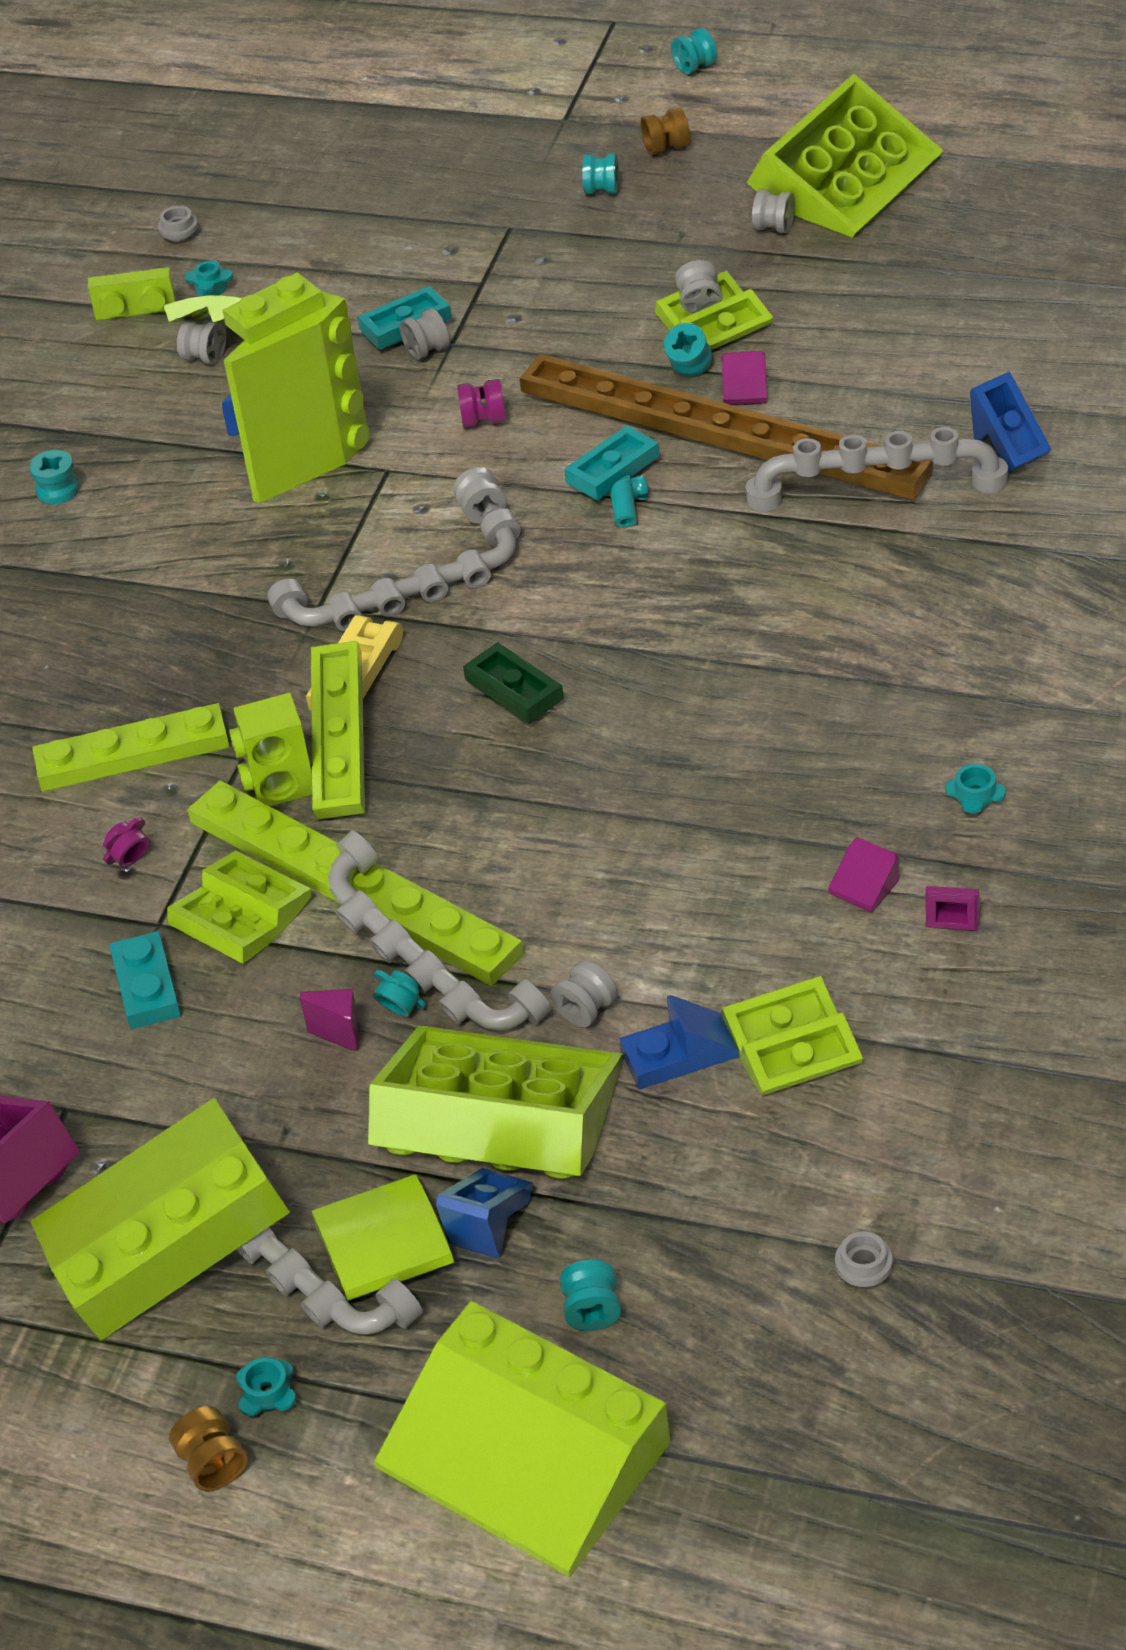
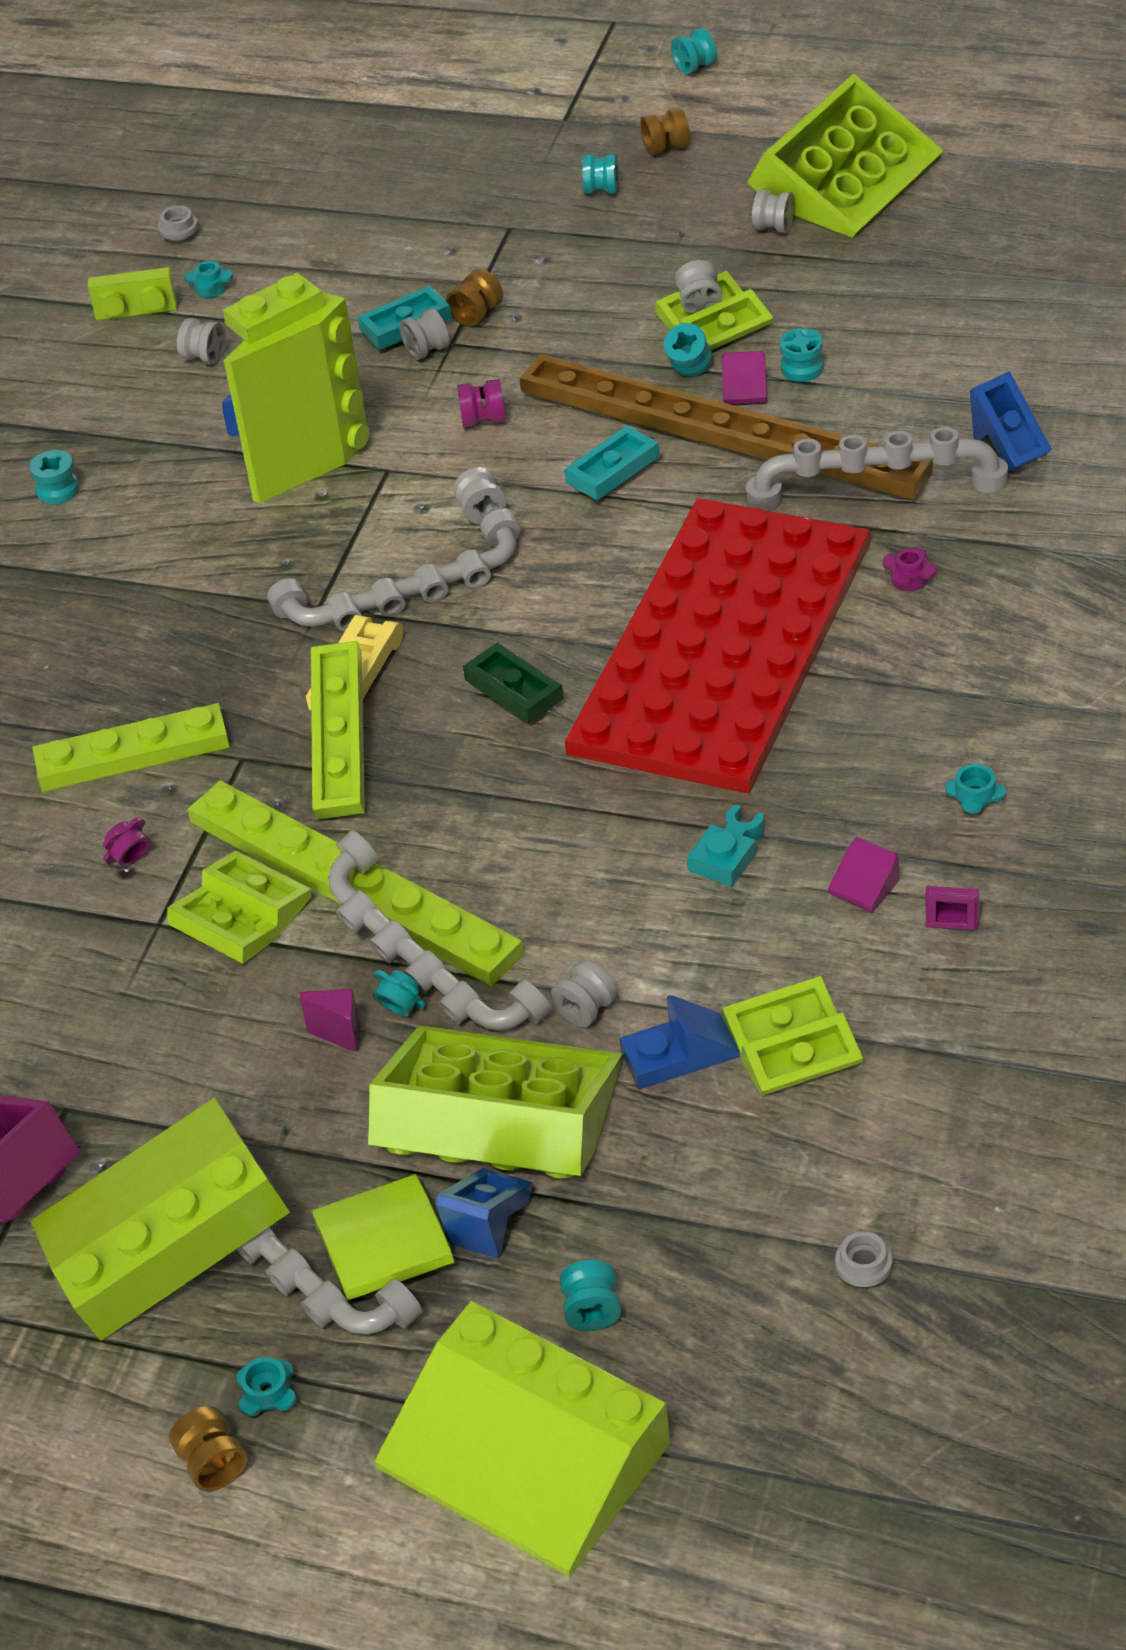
(144, 980): teal plate -> none
(200, 308): lime slope -> none
(273, 749): lime brick -> none
(479, 293): none -> pearl gold wheel
(623, 496): teal arm -> none
(719, 645): none -> red plate
(727, 851): none -> teal plate
(801, 354): none -> teal wheel
(909, 568): none -> magenta plate

